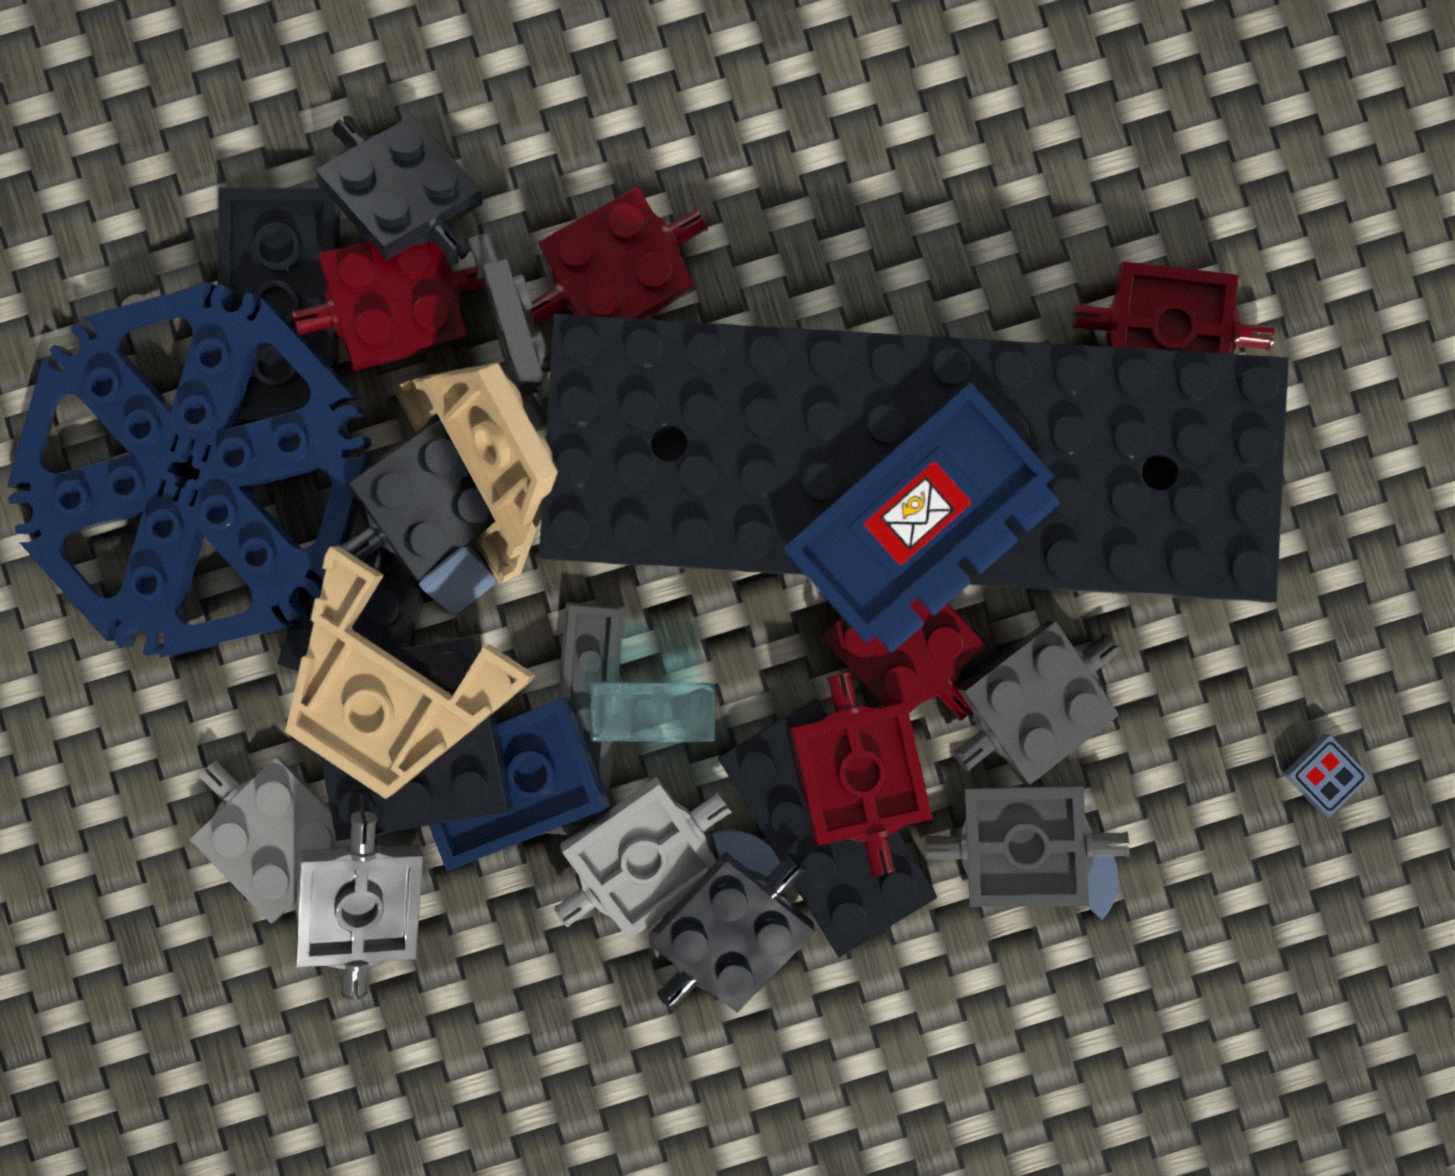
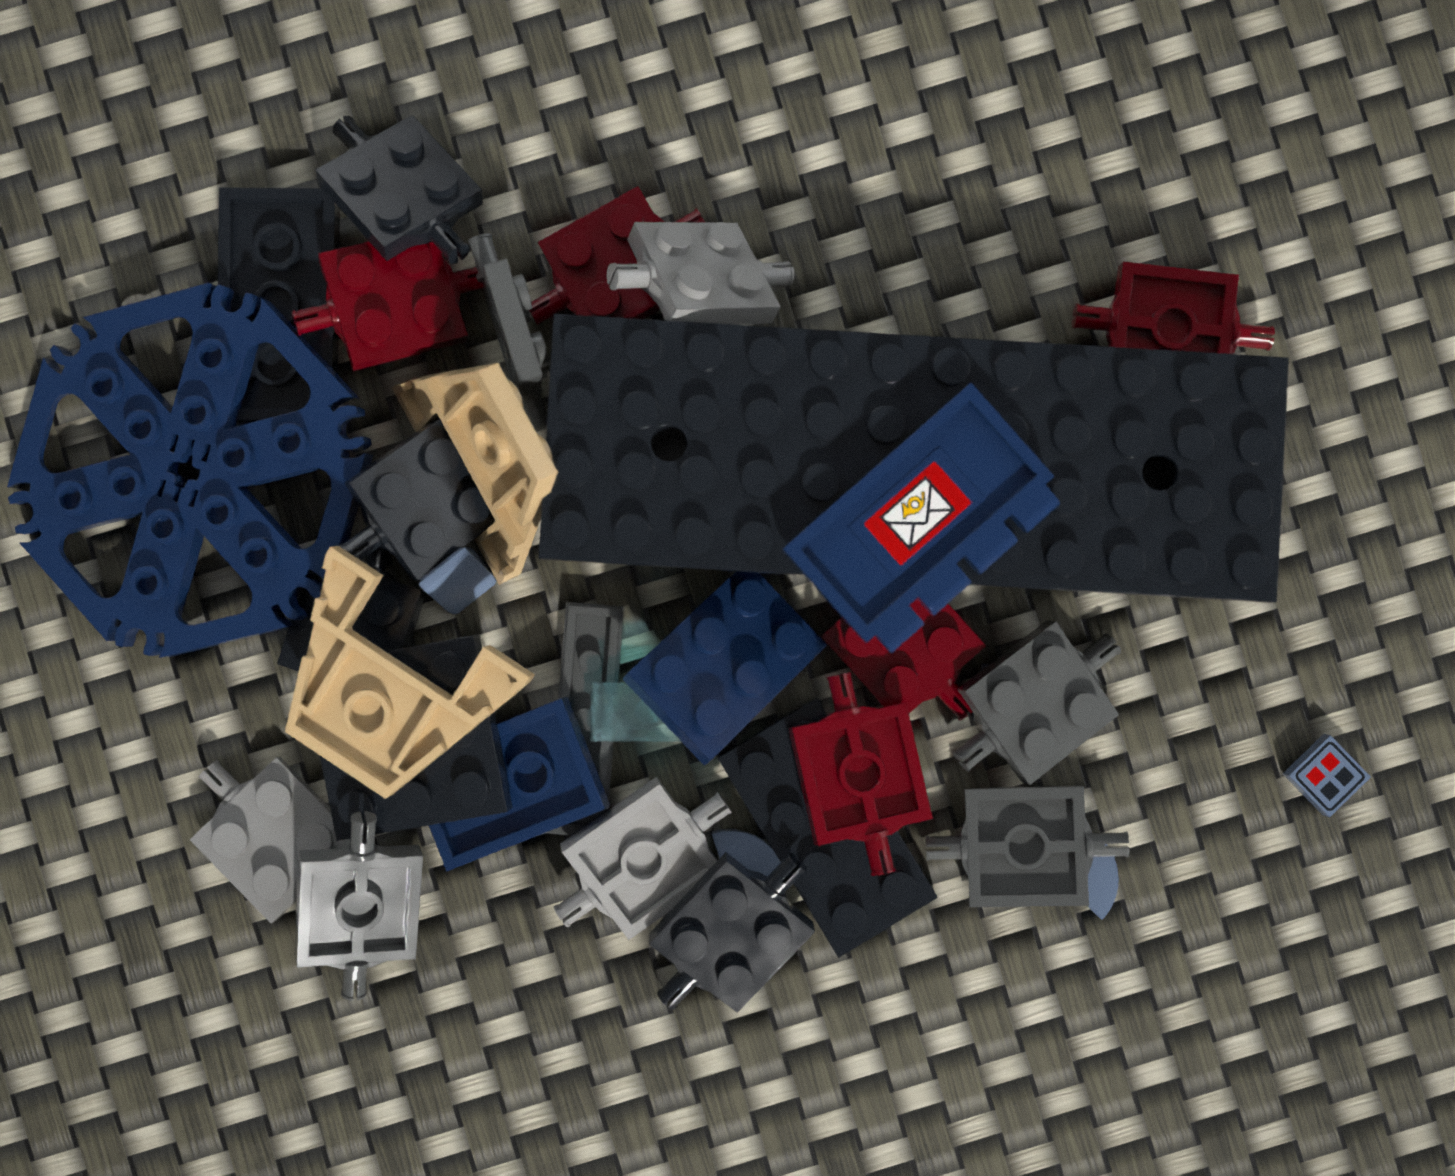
(701, 273): none -> light grey plate
(724, 663): none -> dark blue plate

